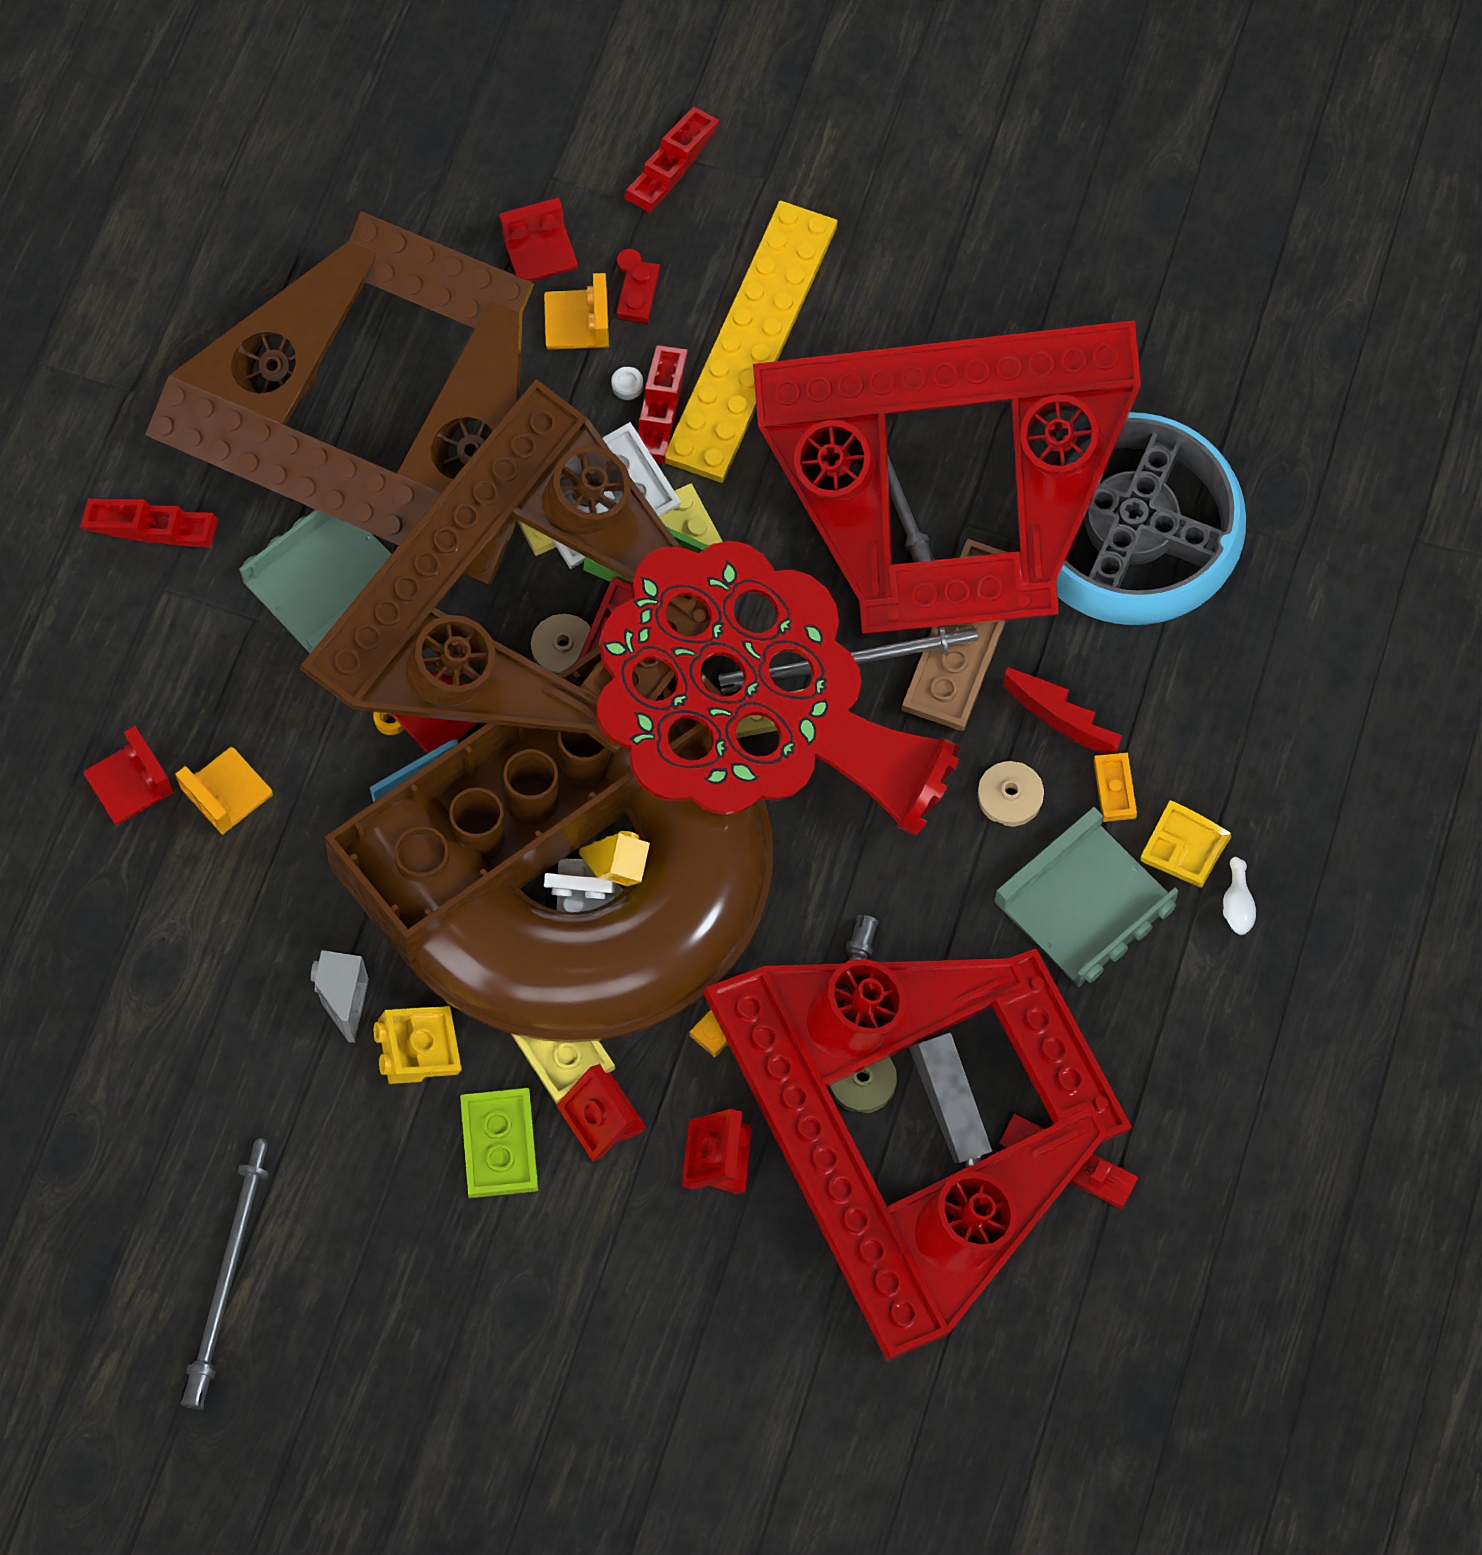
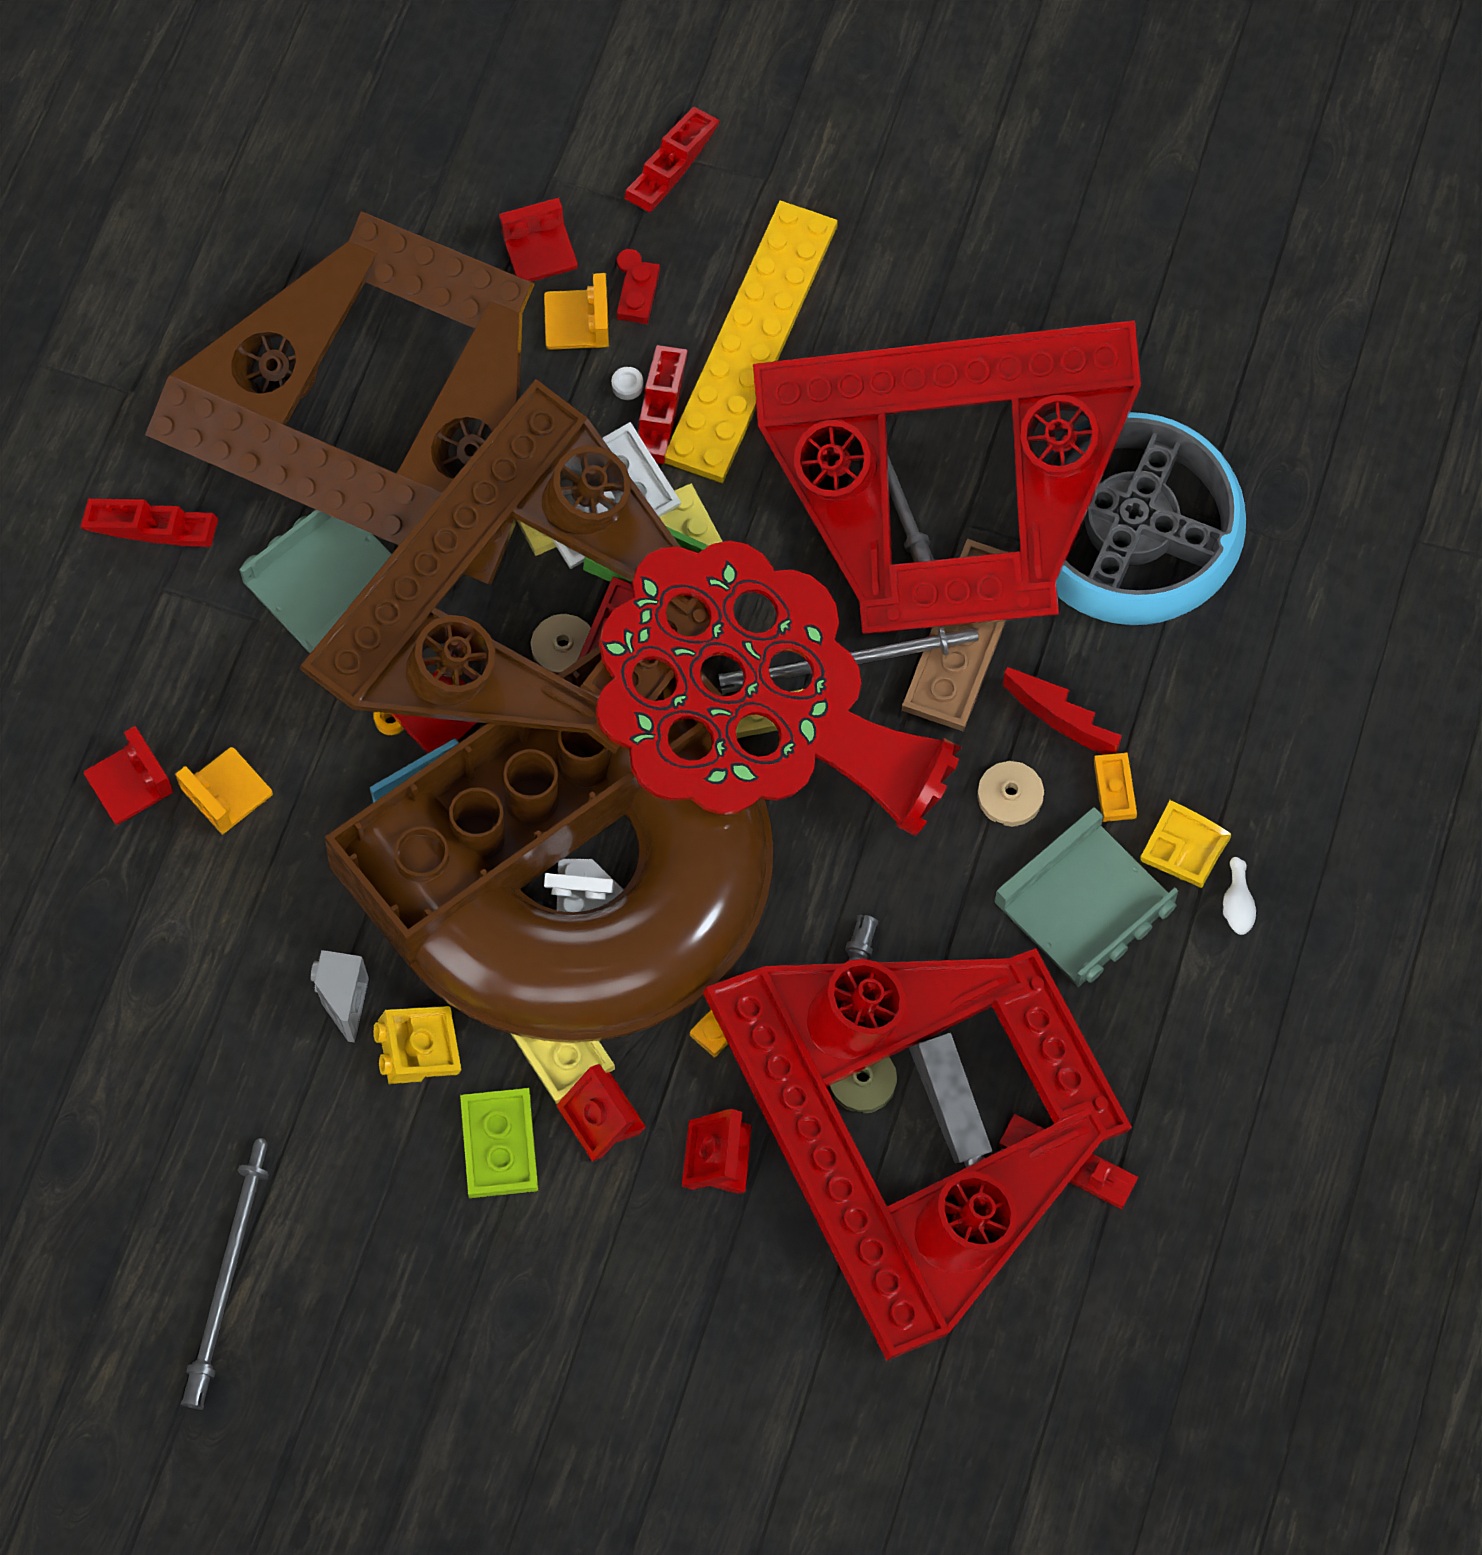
(617, 858): yellow slope -> none

